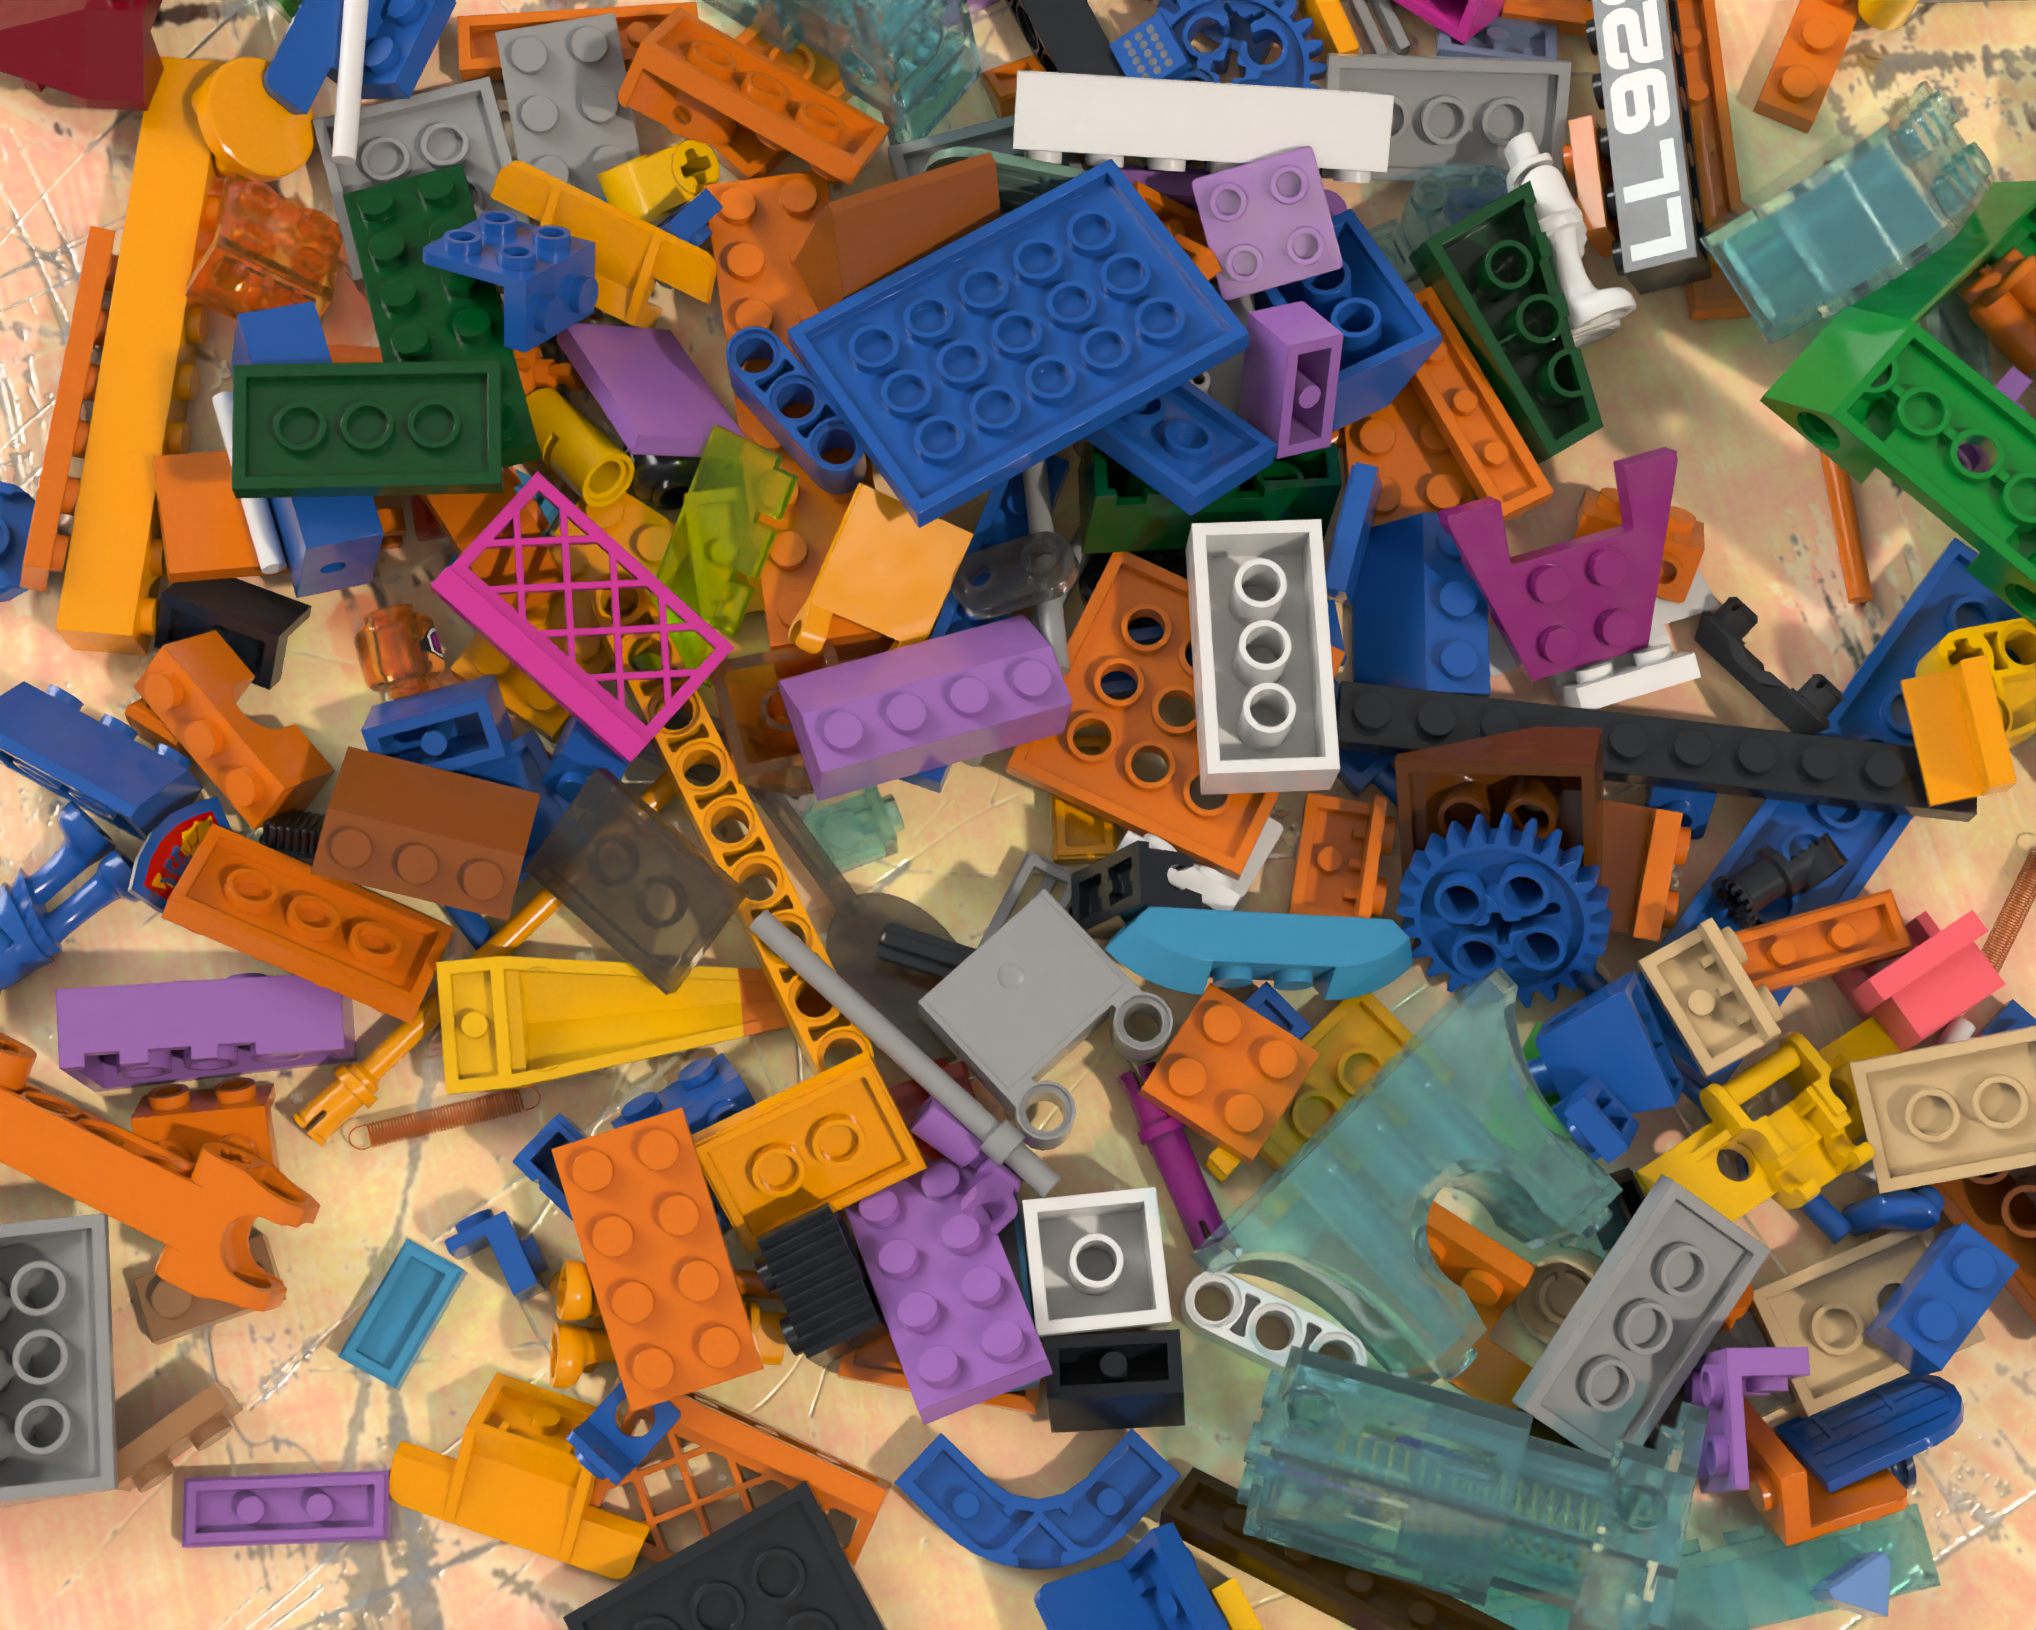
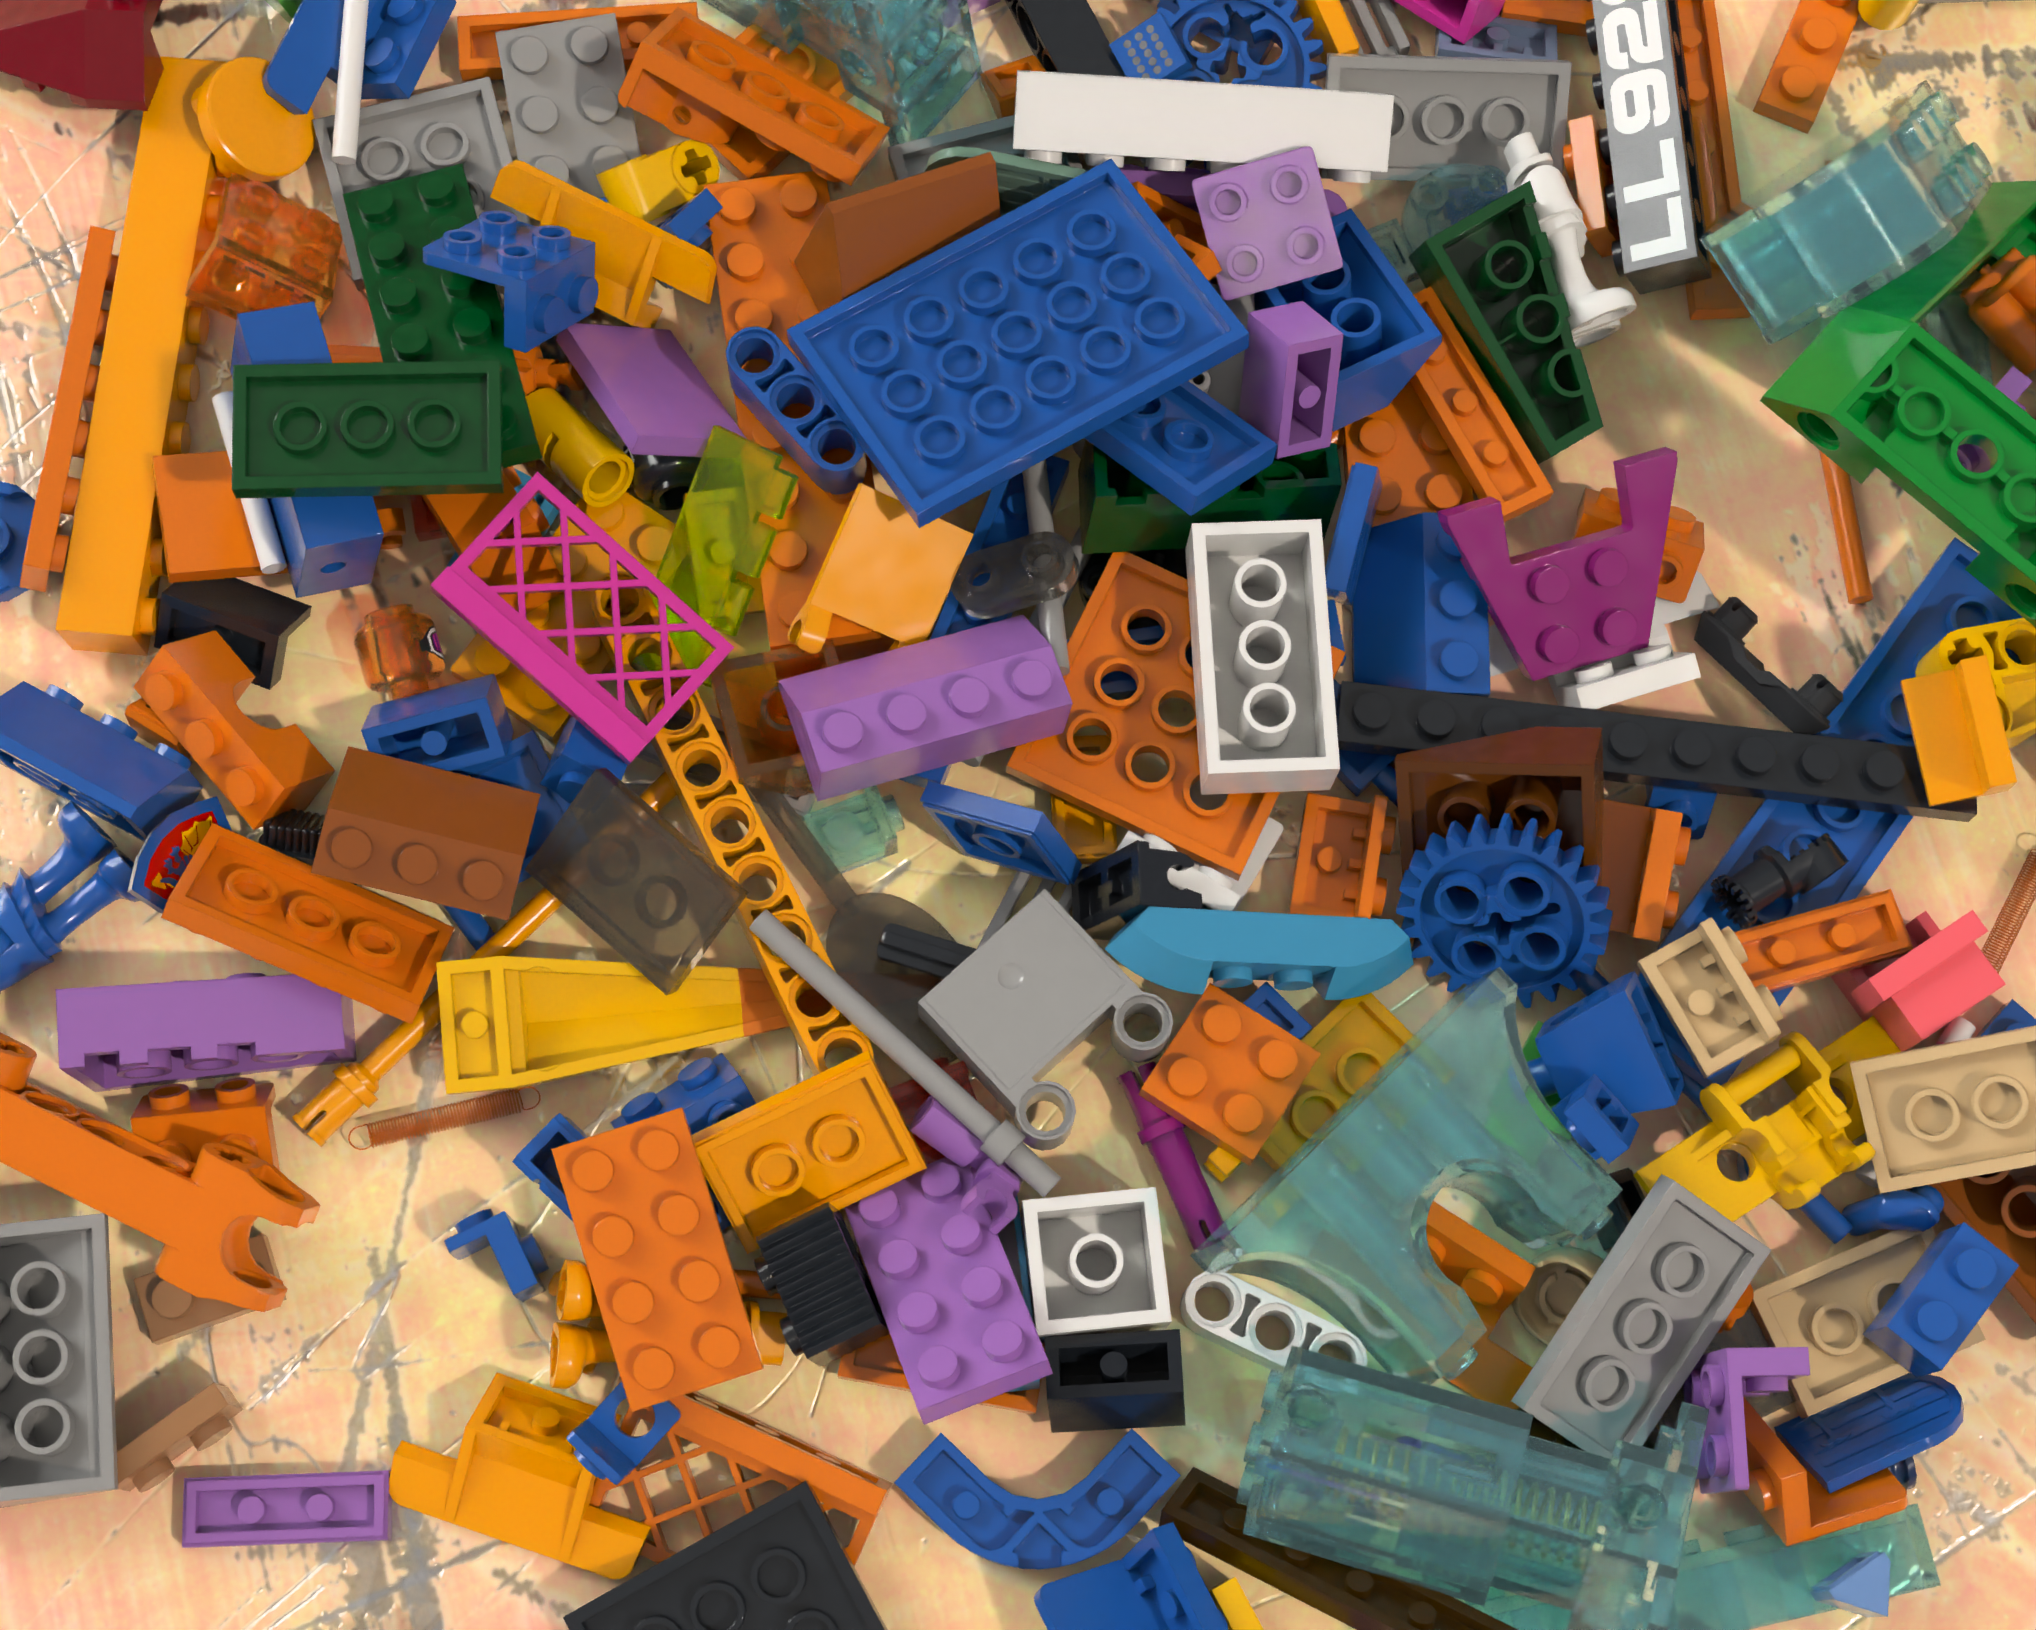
(402, 1314): dark azure tile -> none
(1001, 833): none -> blue tile

